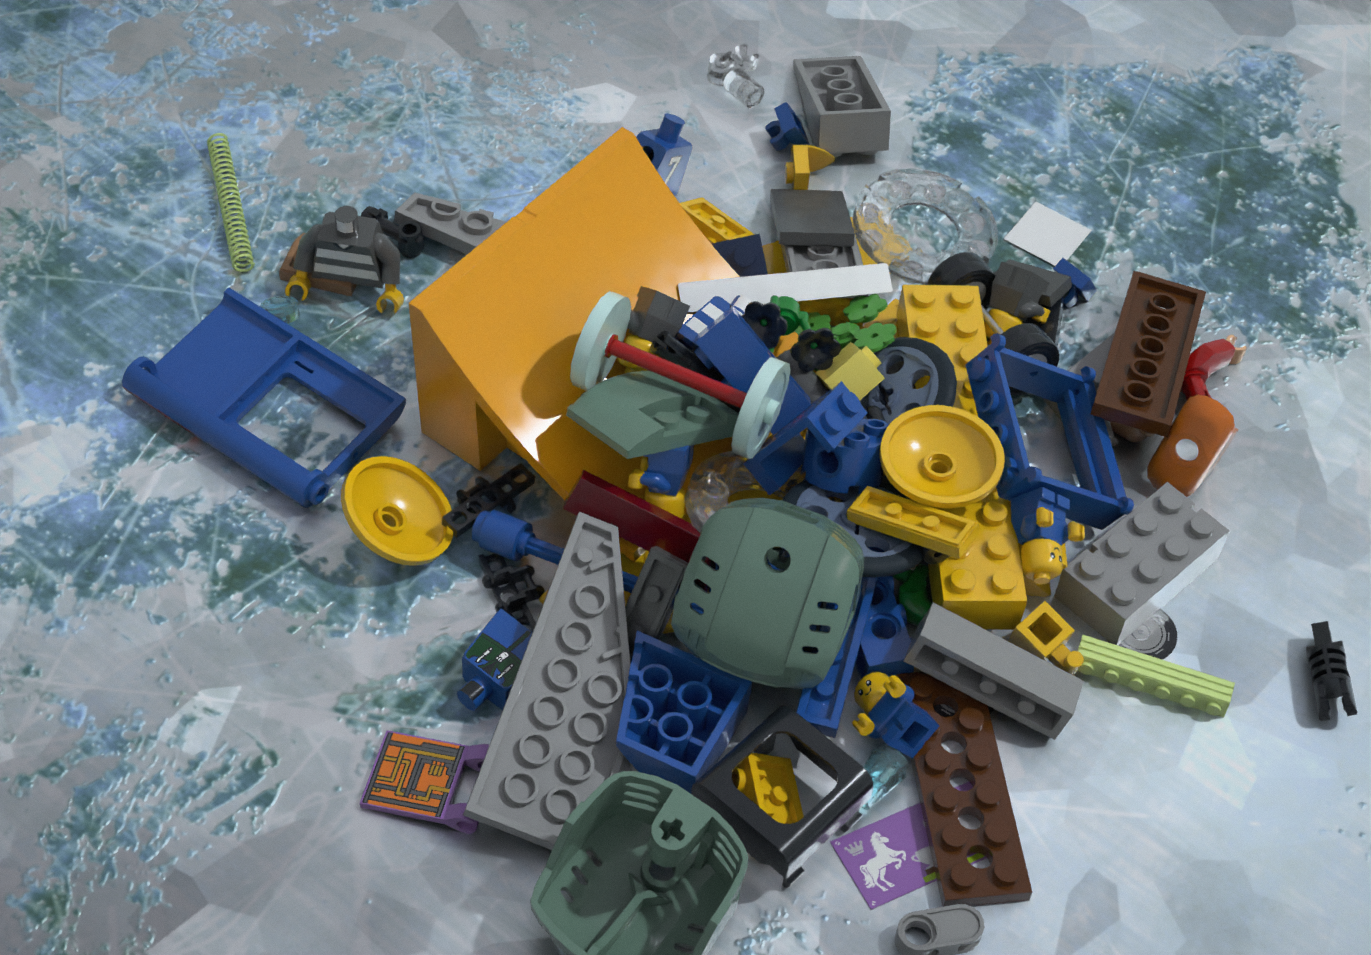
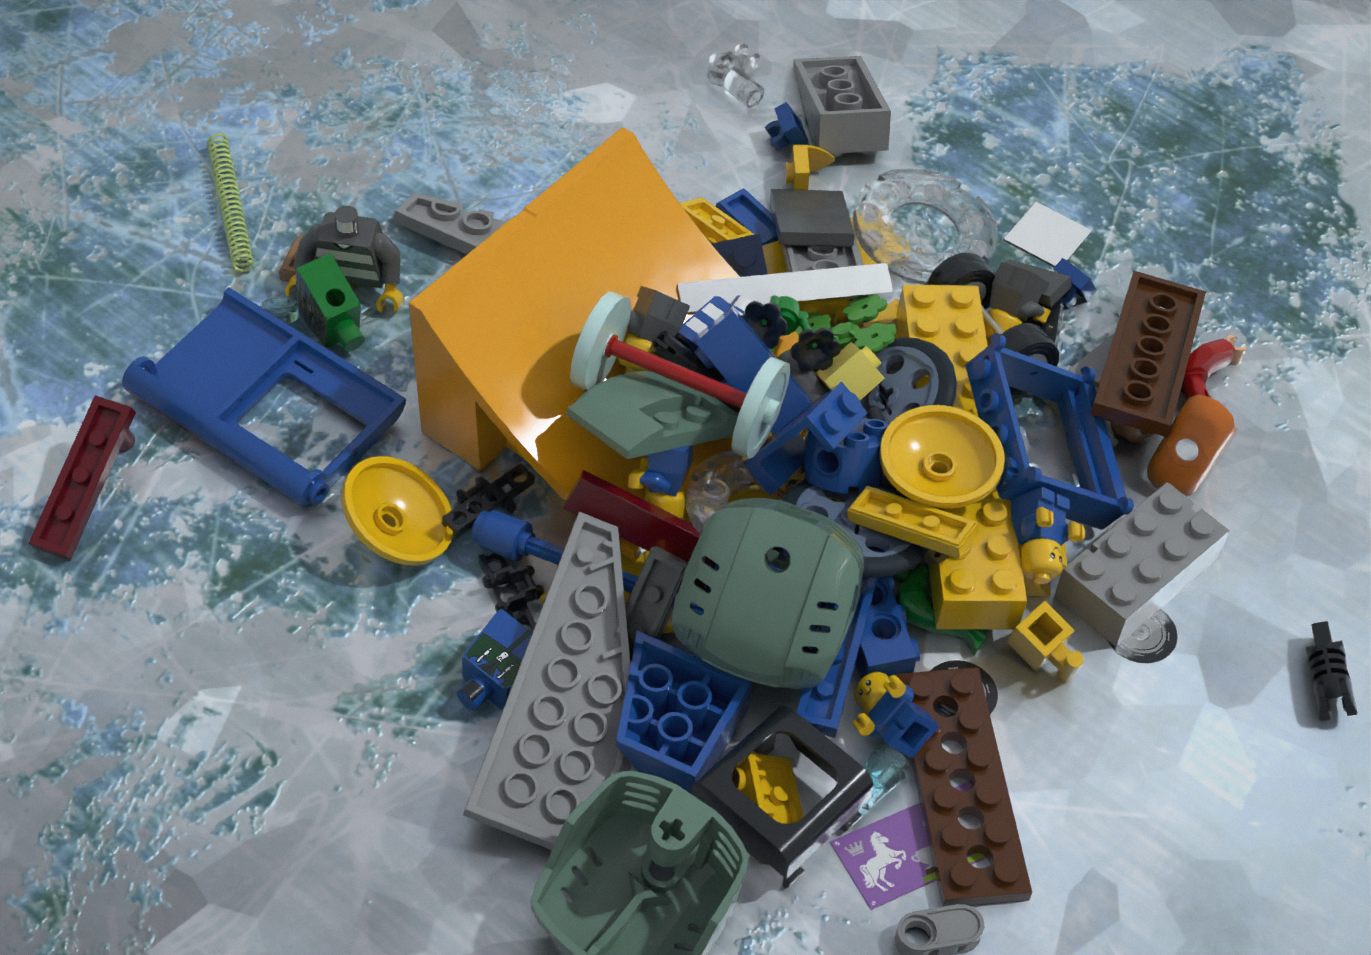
(83, 476): none -> dark red piece
(329, 303): none -> green torso
(407, 234): black bar -> none
(420, 779): flag -> none
(667, 150): blue torso -> none
(750, 214): none -> blue tile
(994, 671): light grey brick -> none
(1155, 676): yellowish green piece -> none

